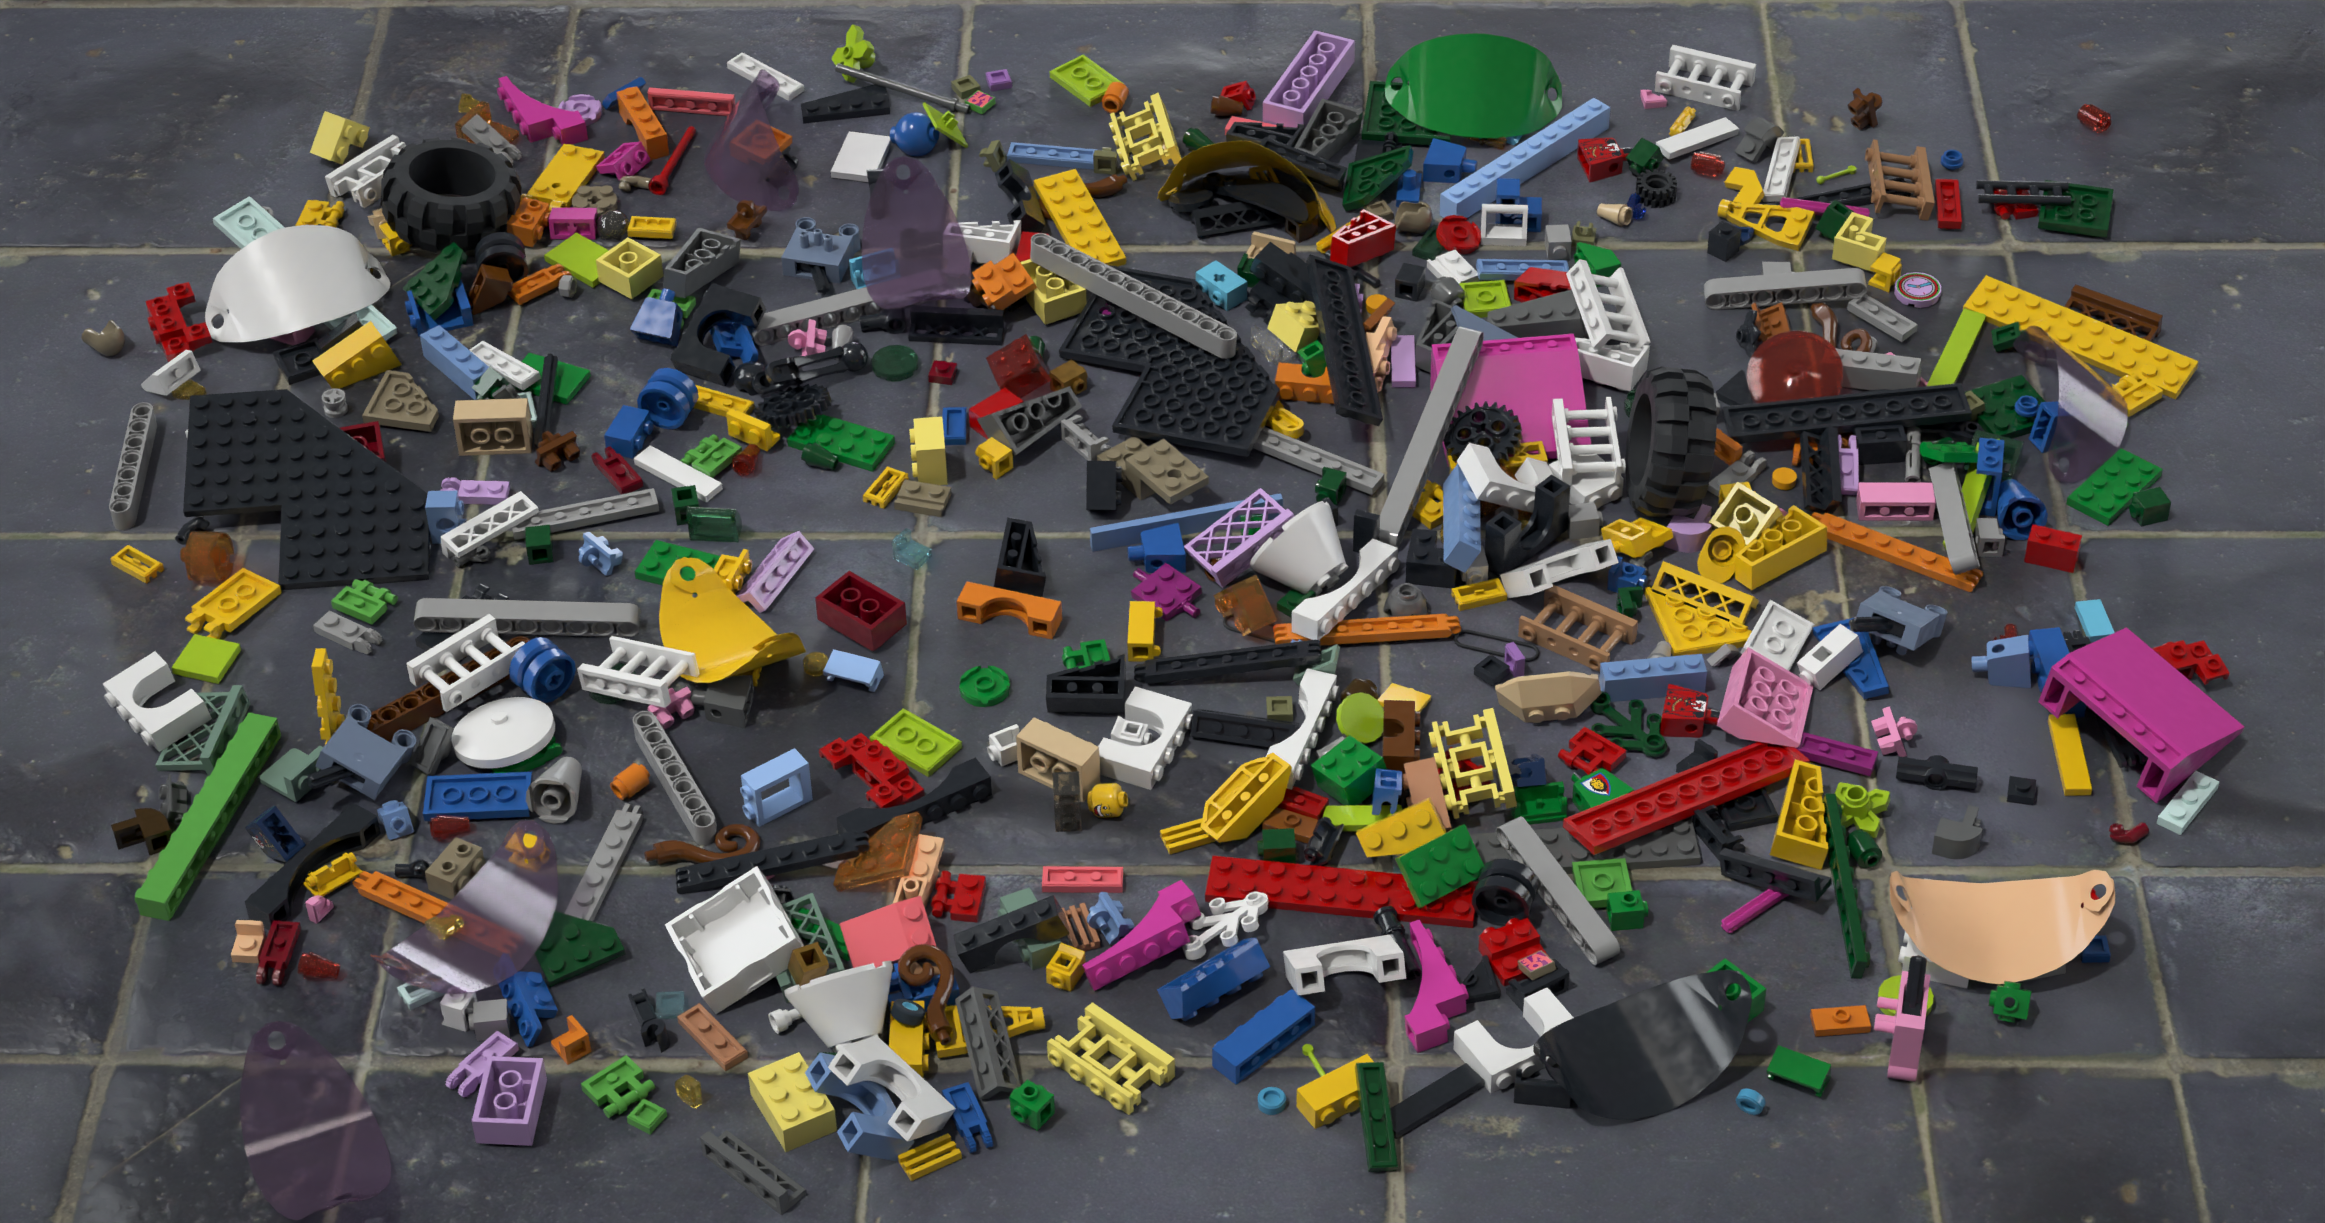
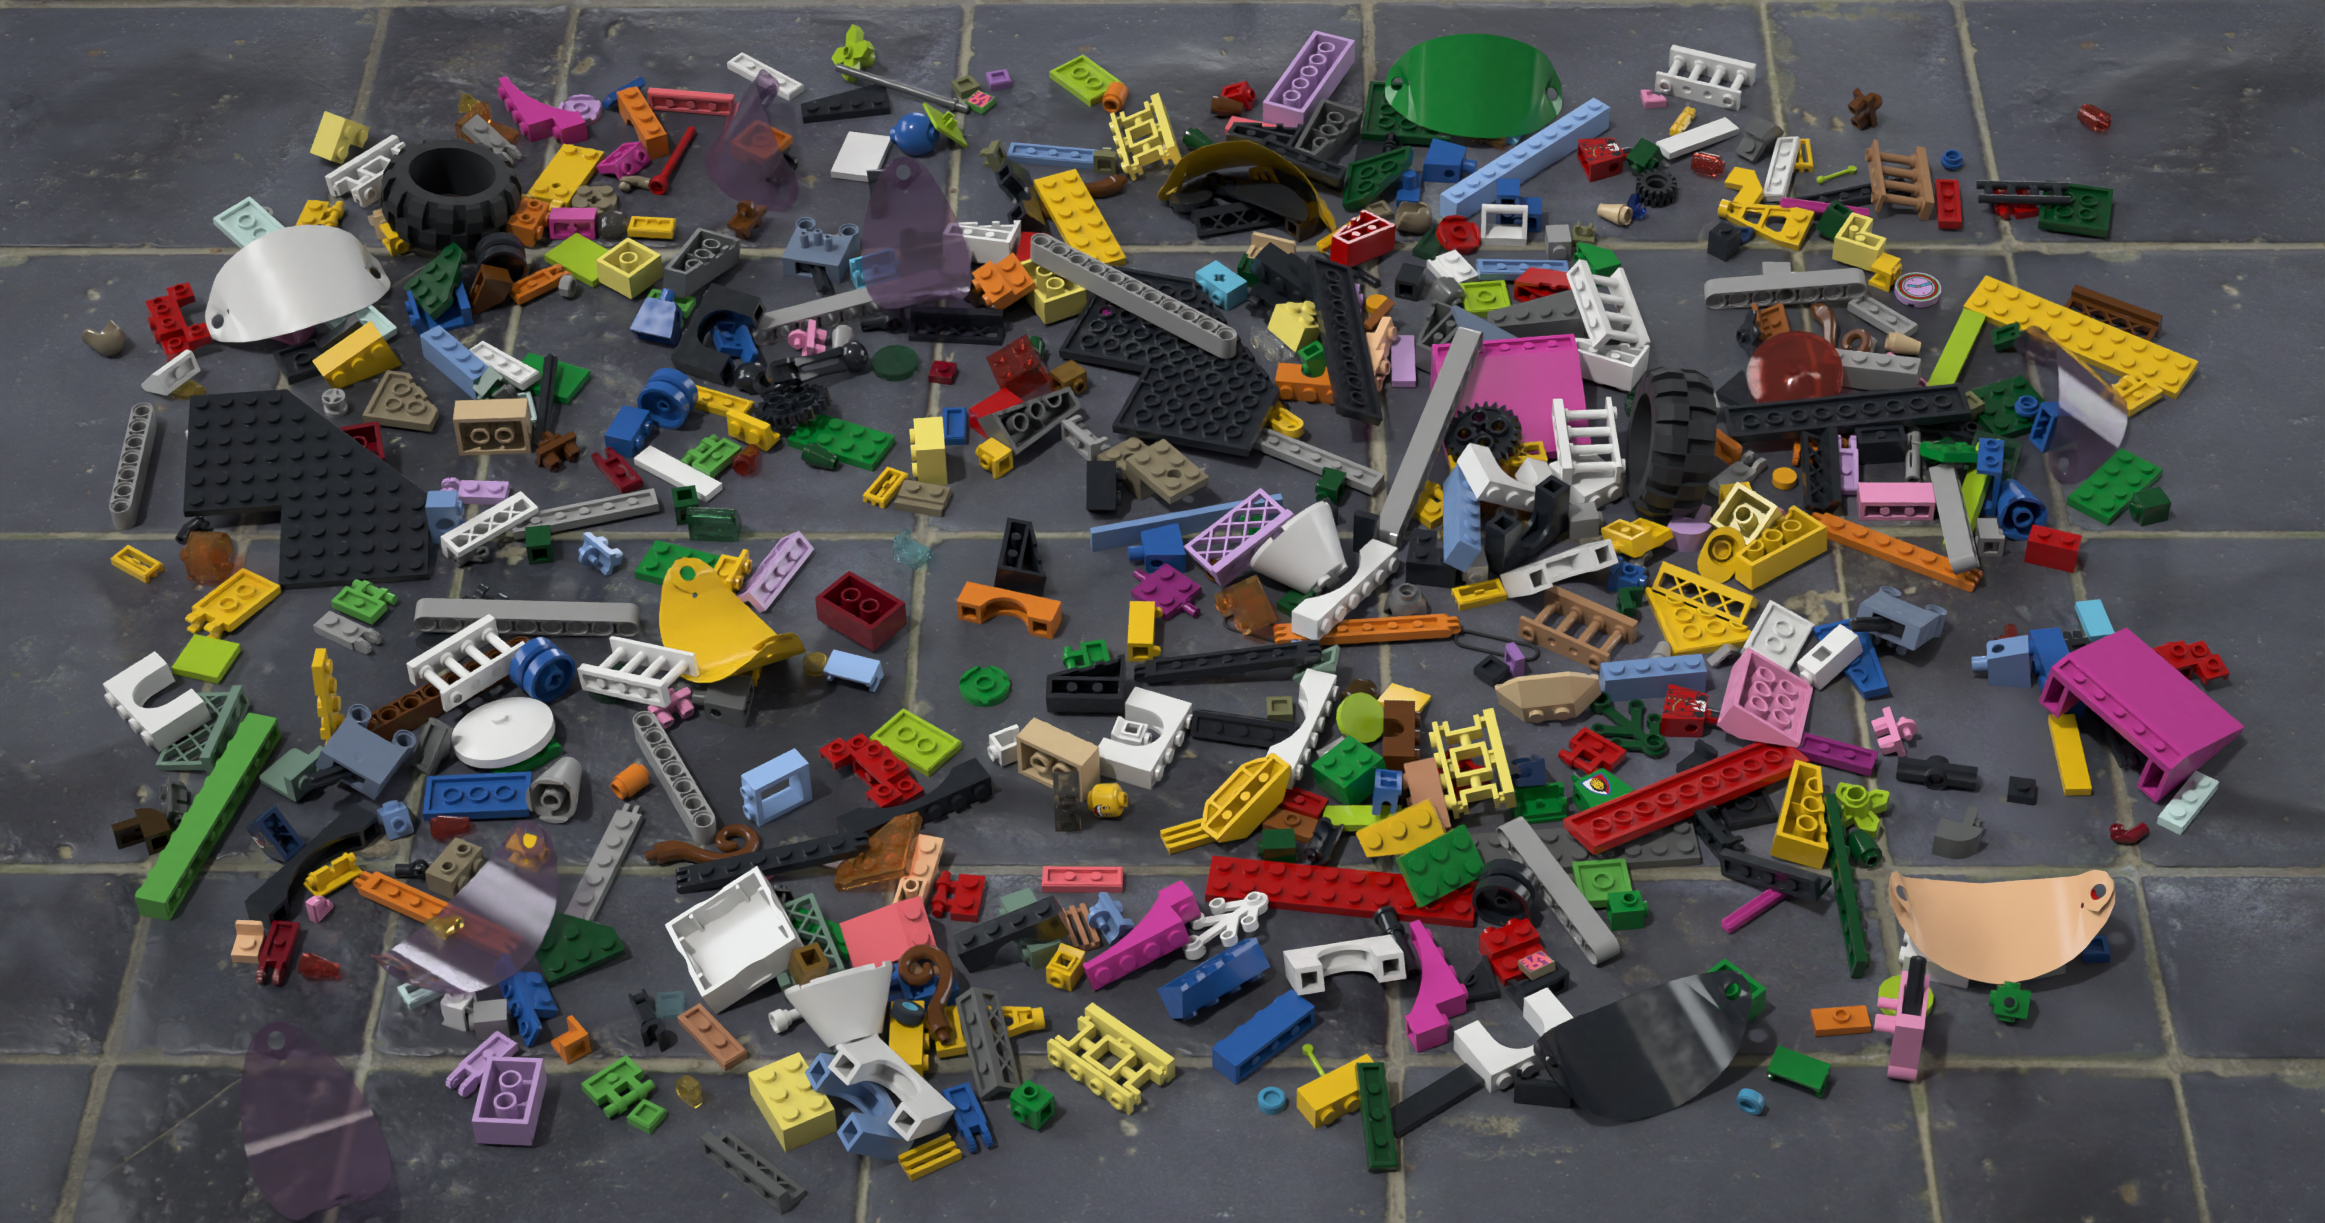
(1901, 344): none -> tan cone

